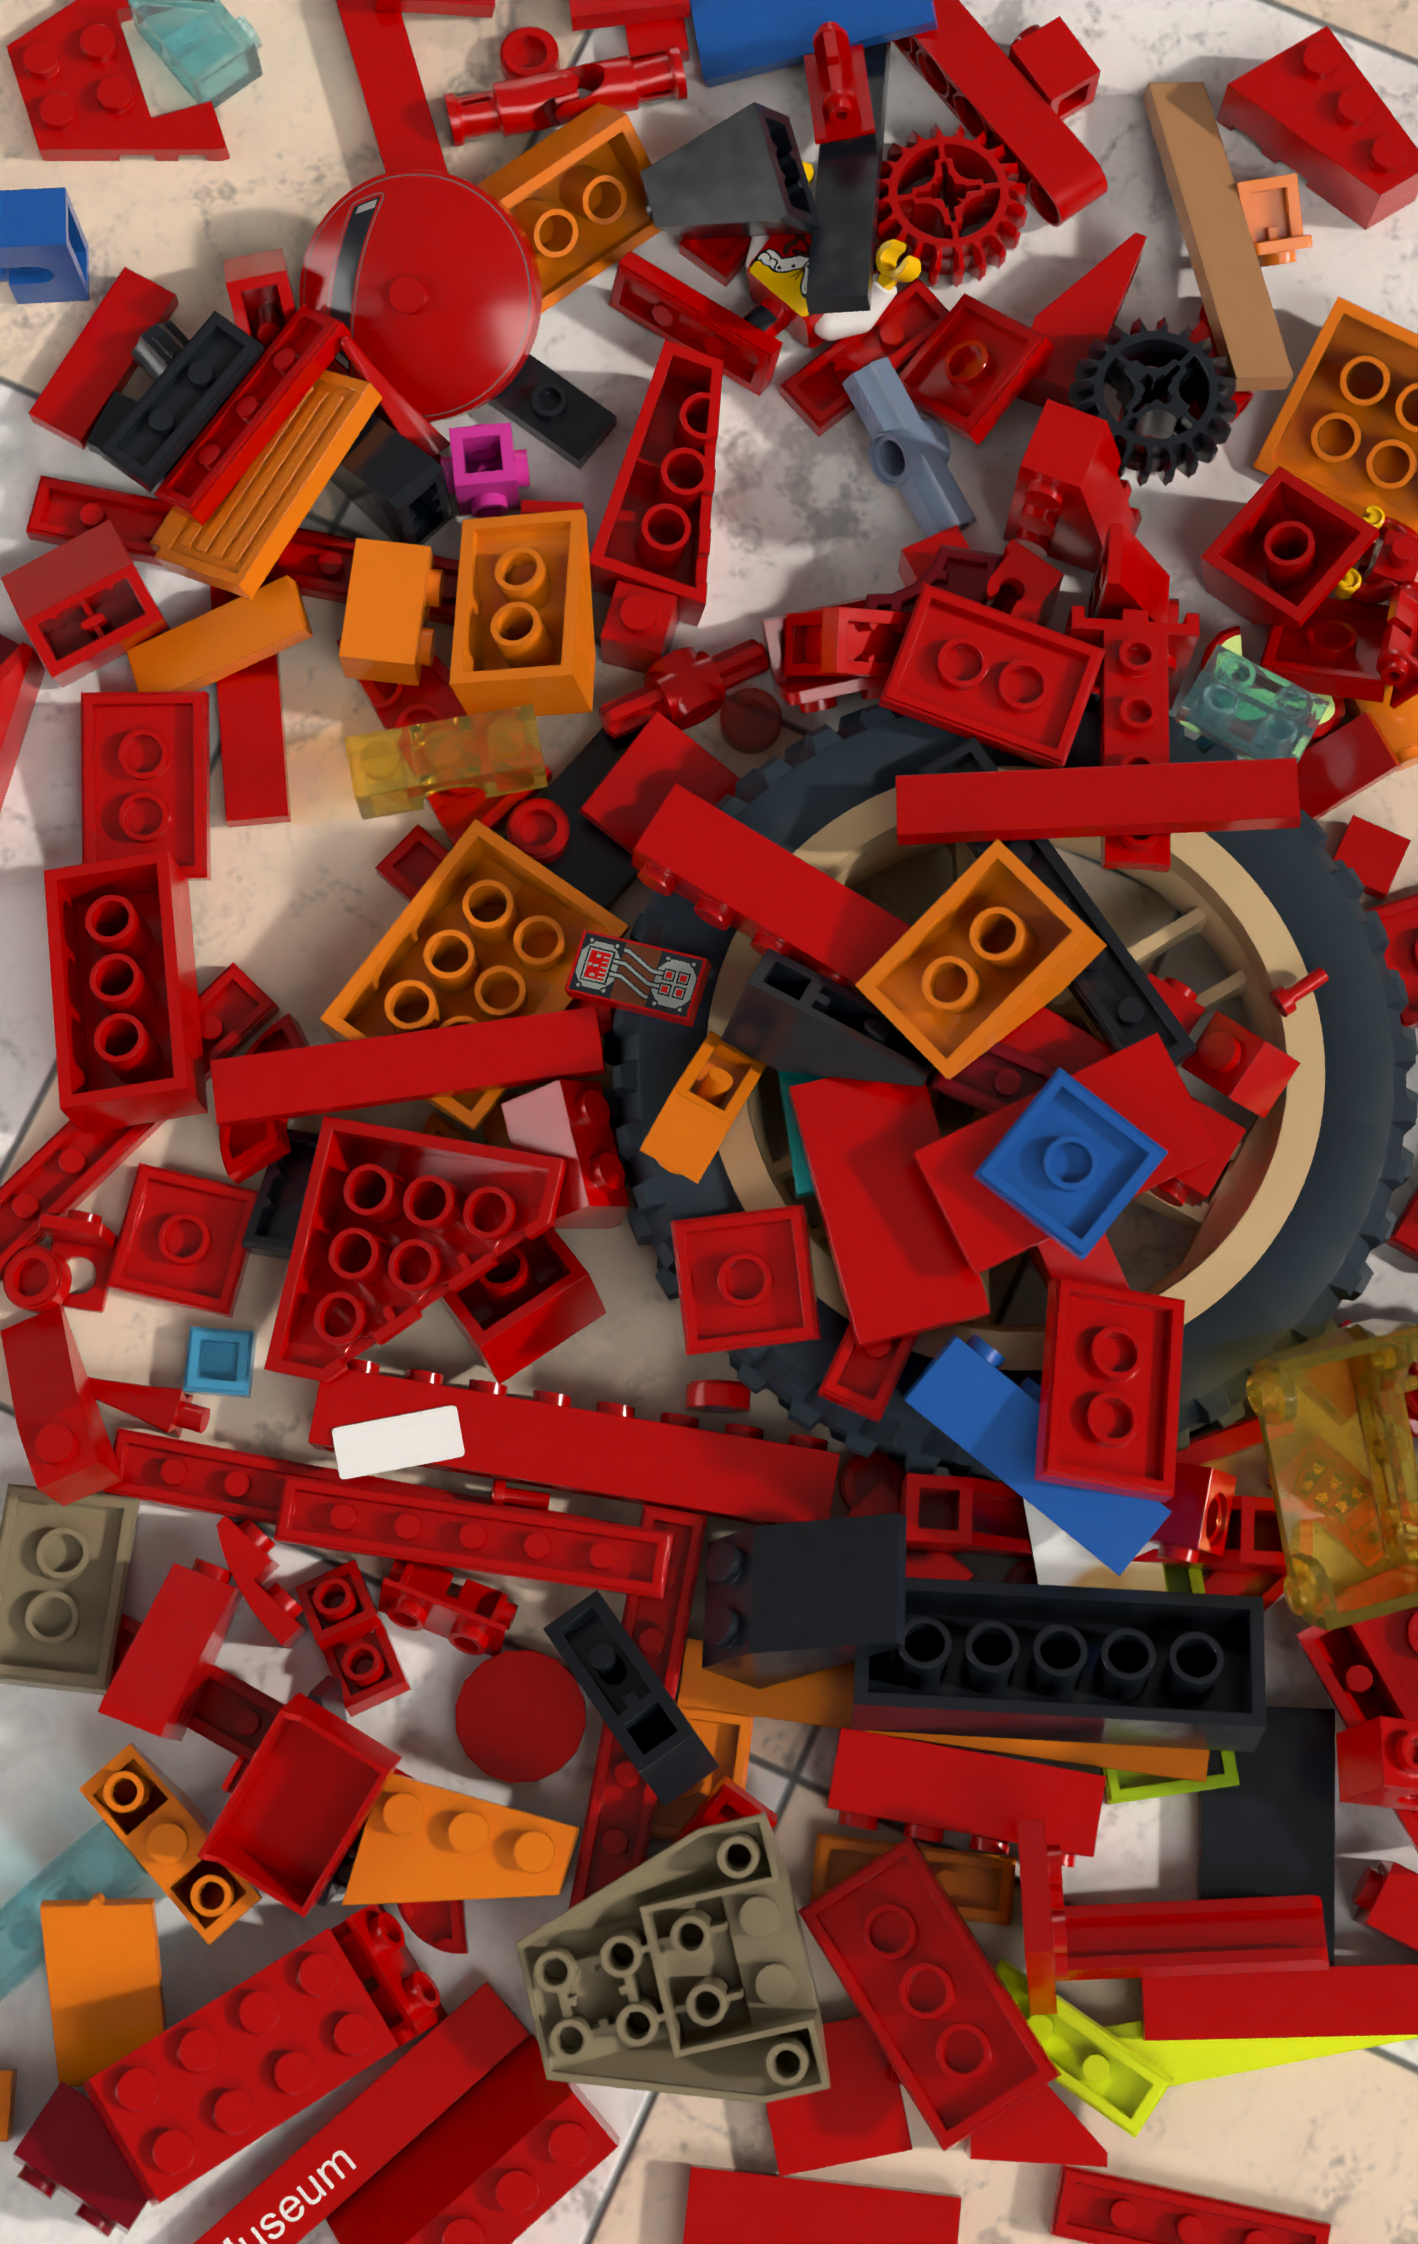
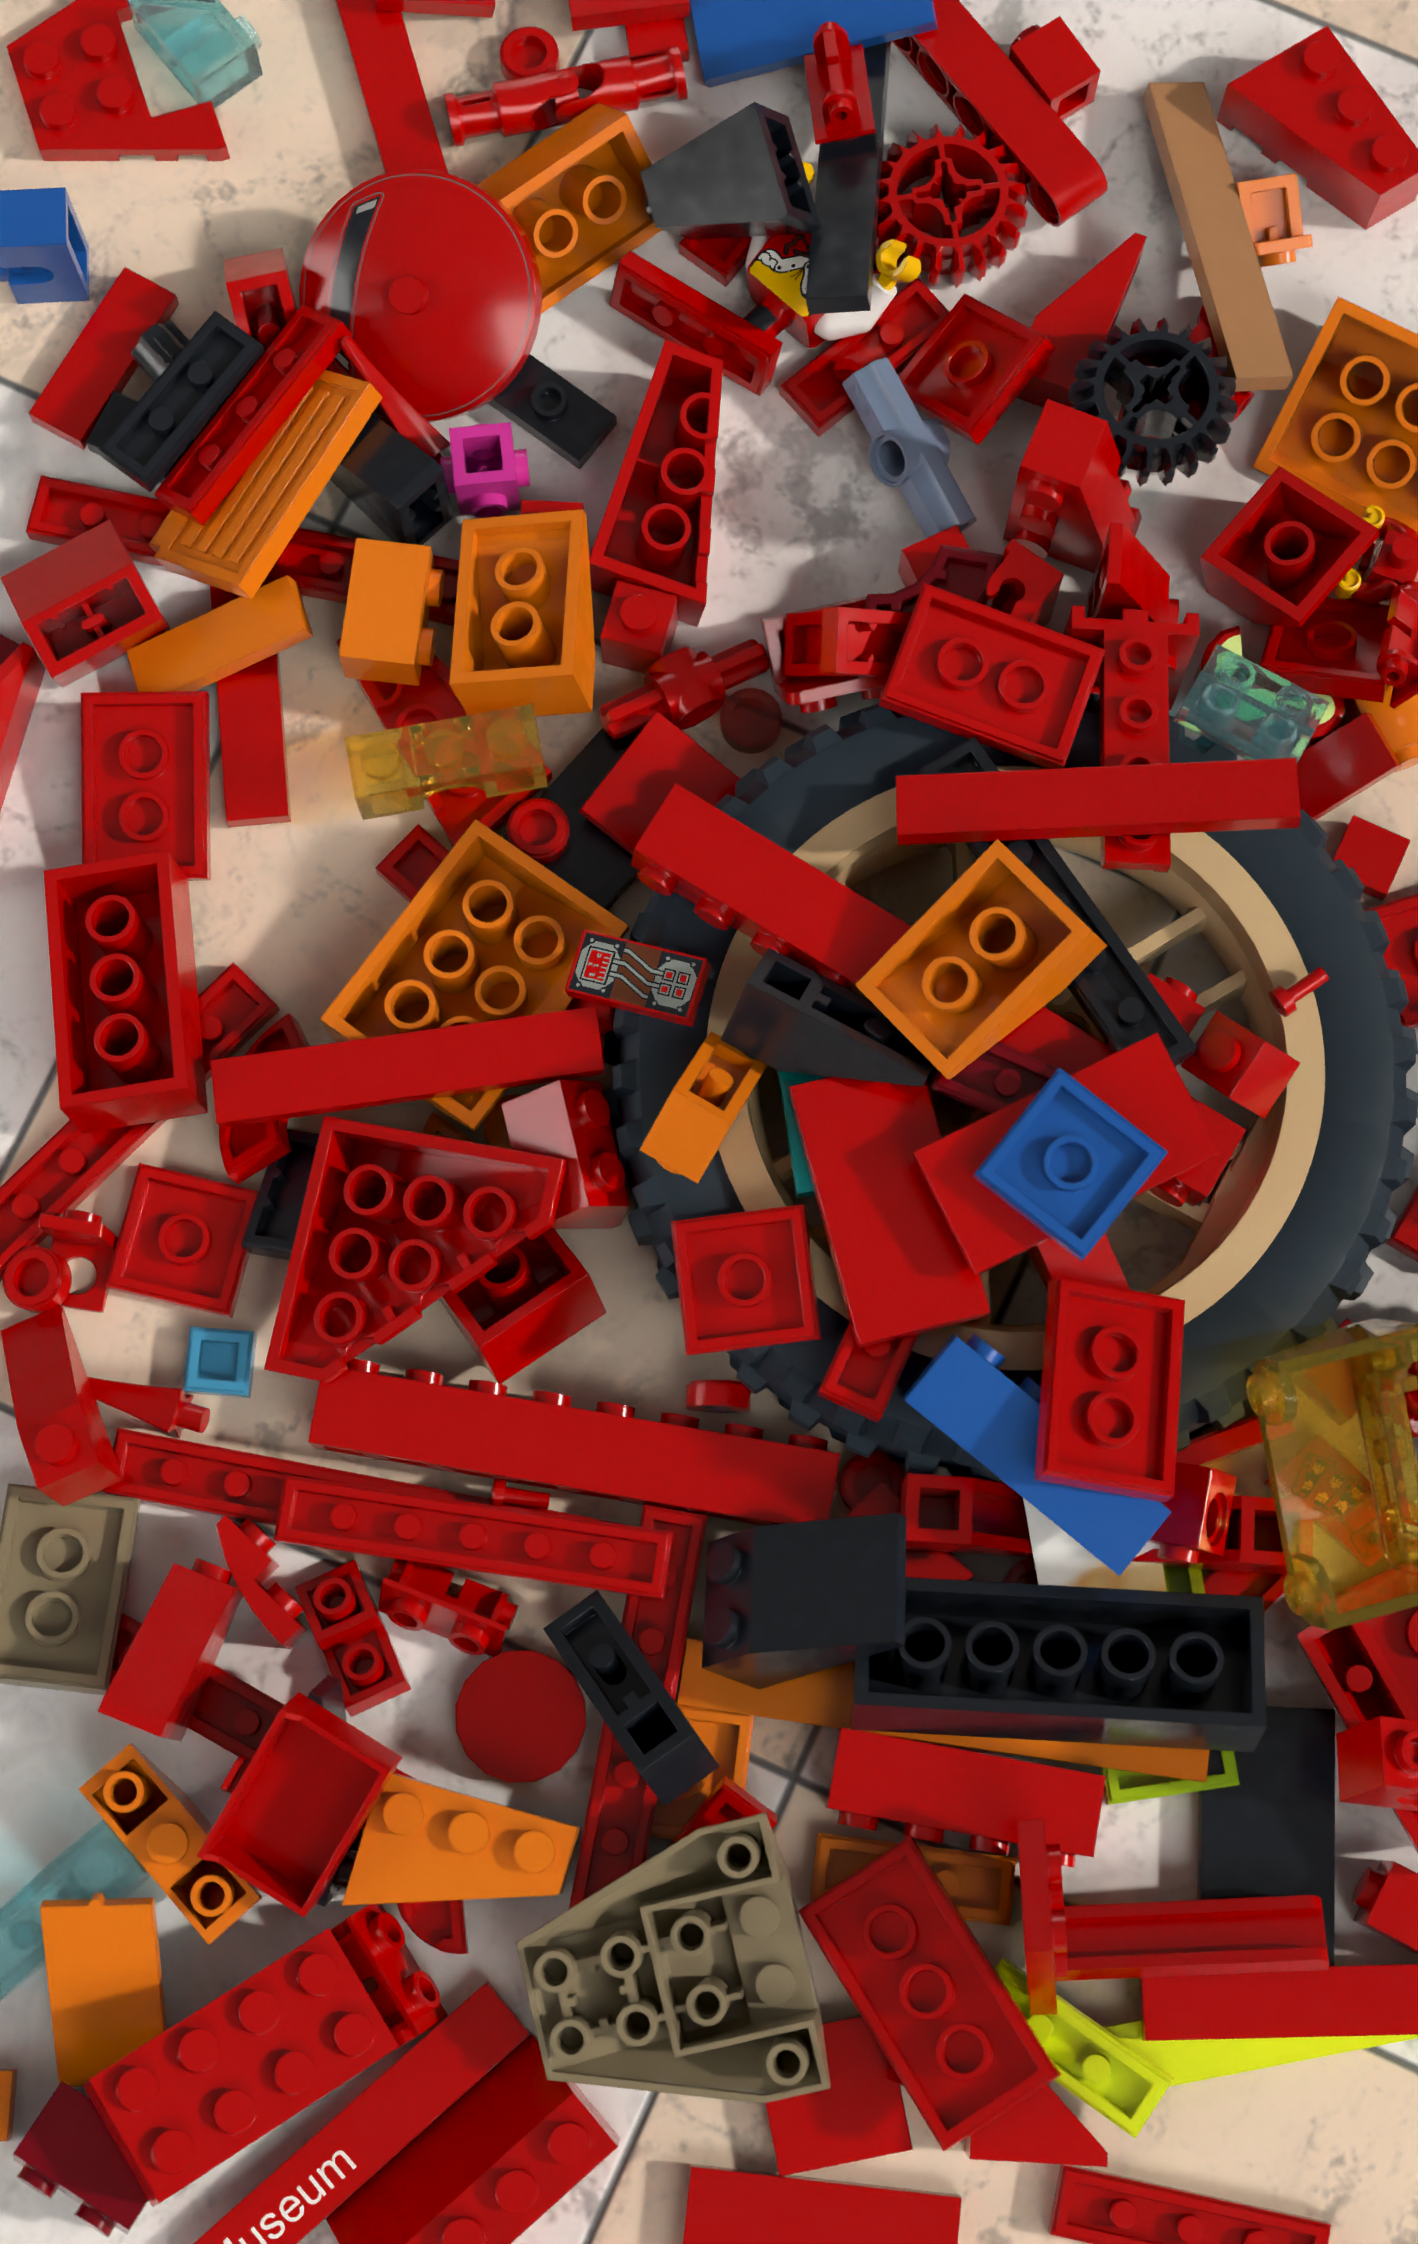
(398, 1442): white sticker -> none

